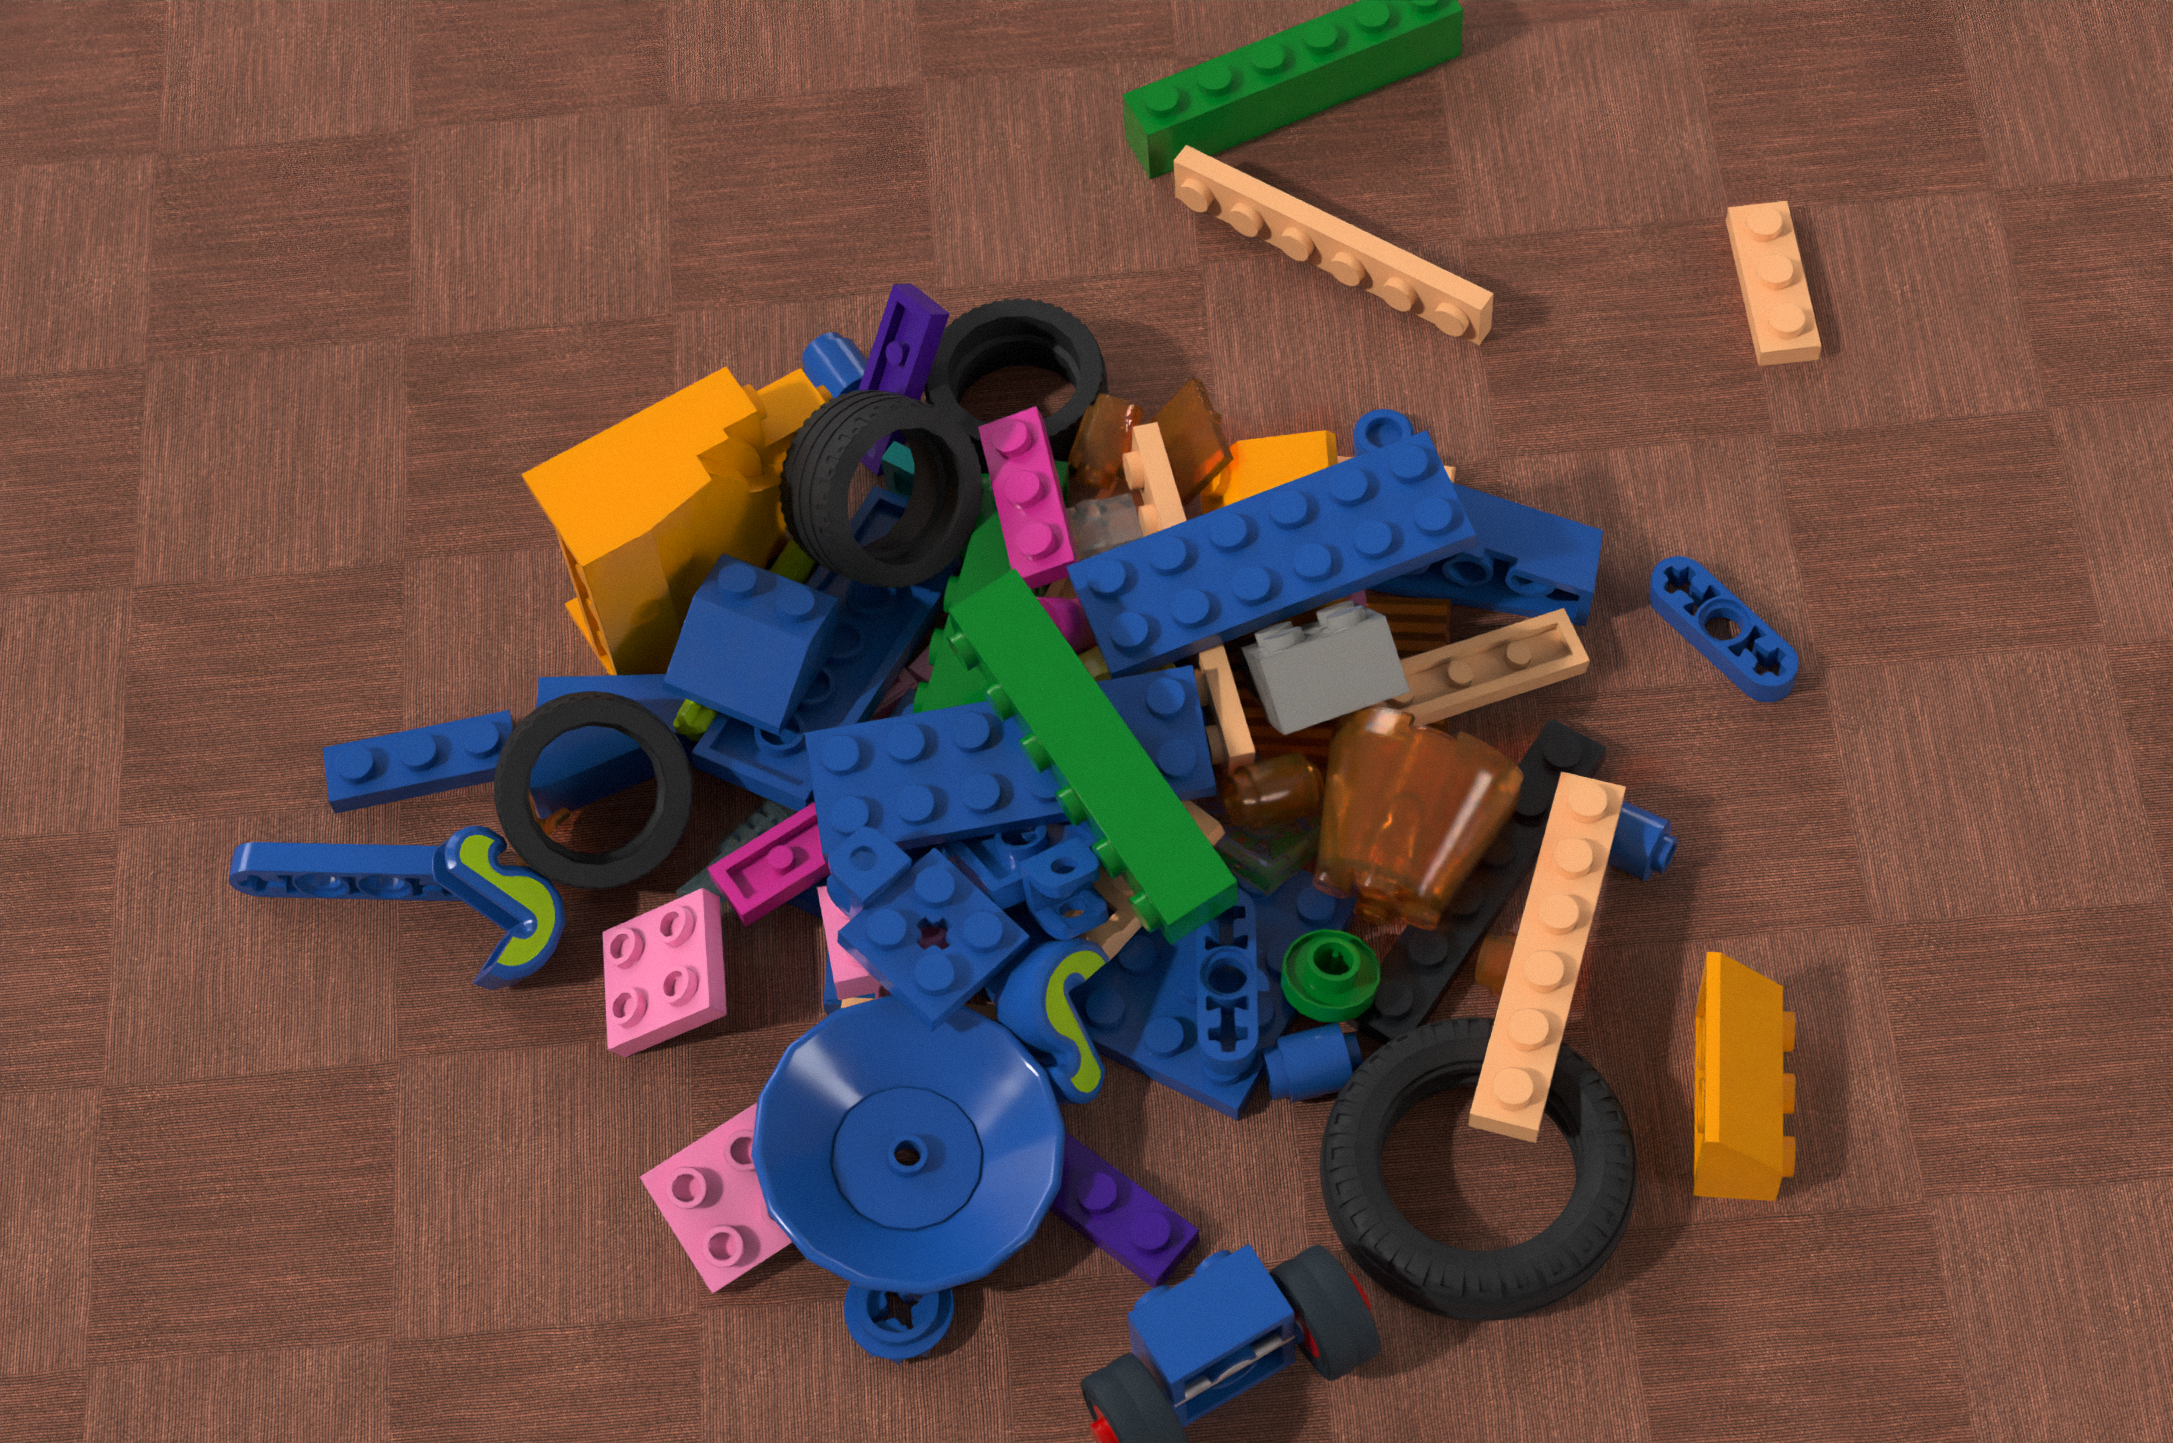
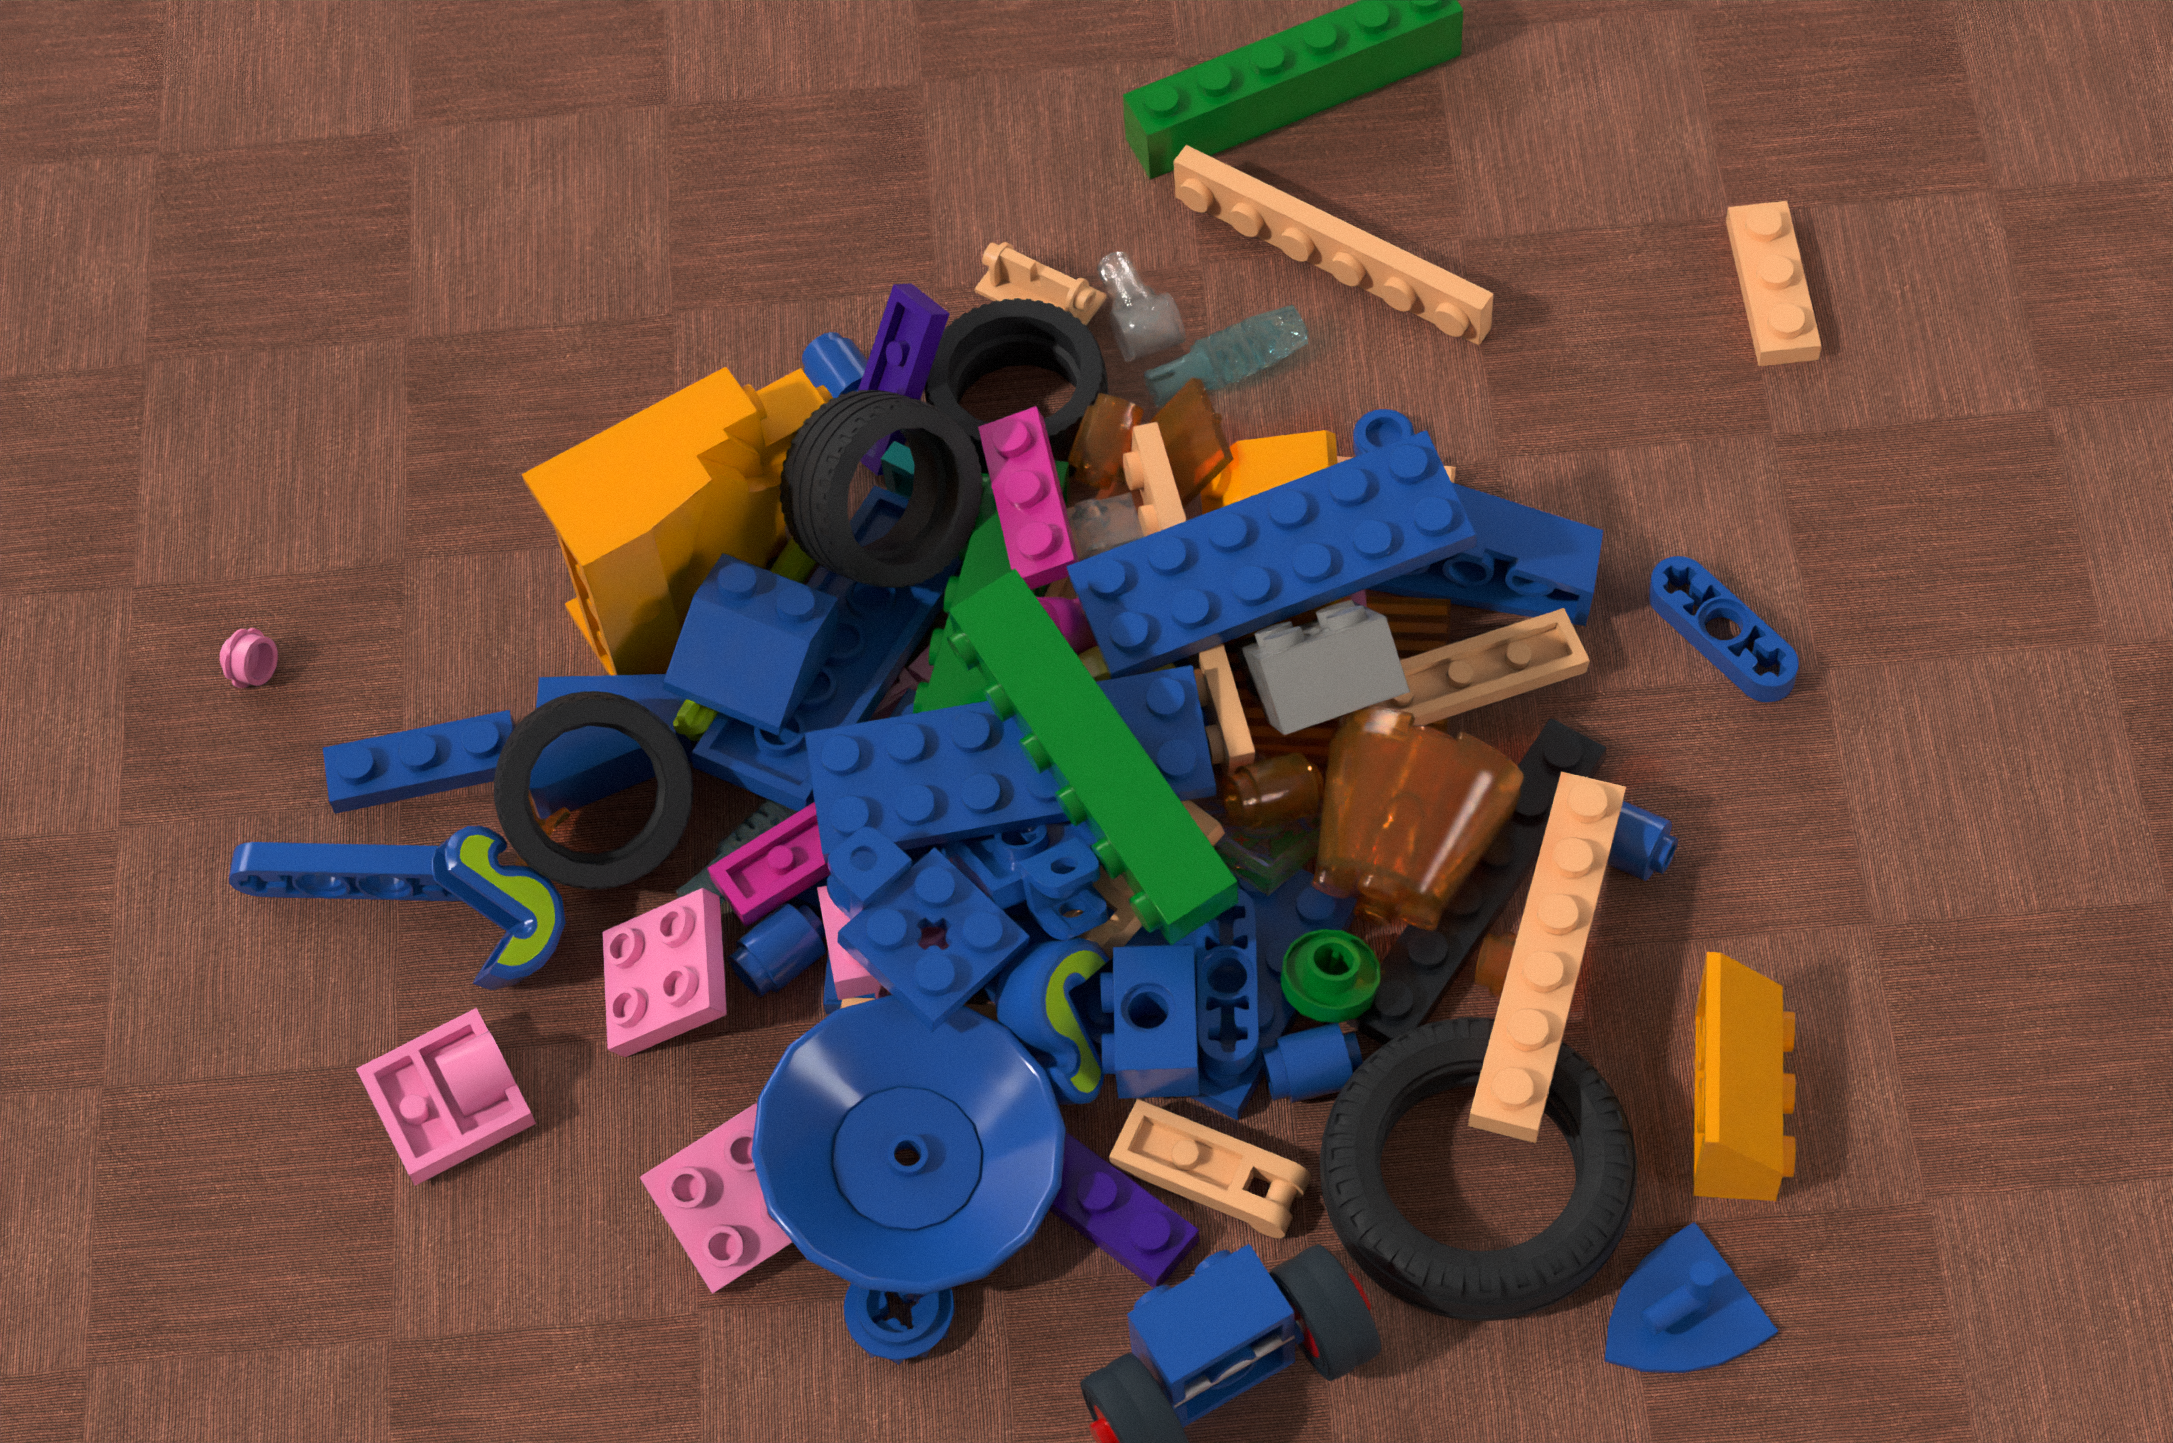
(248, 658): none -> bright pink plate
(446, 1096): none -> bright pink plate
(778, 949): none -> blue brick
(1018, 276): none -> light nougat hinge
(1139, 317): none -> clear pin
(1160, 1058): none -> blue brick
(1208, 1167): none -> light nougat plate
(1231, 353): none -> clear light blue hinge
(1684, 1311): none -> blue shield

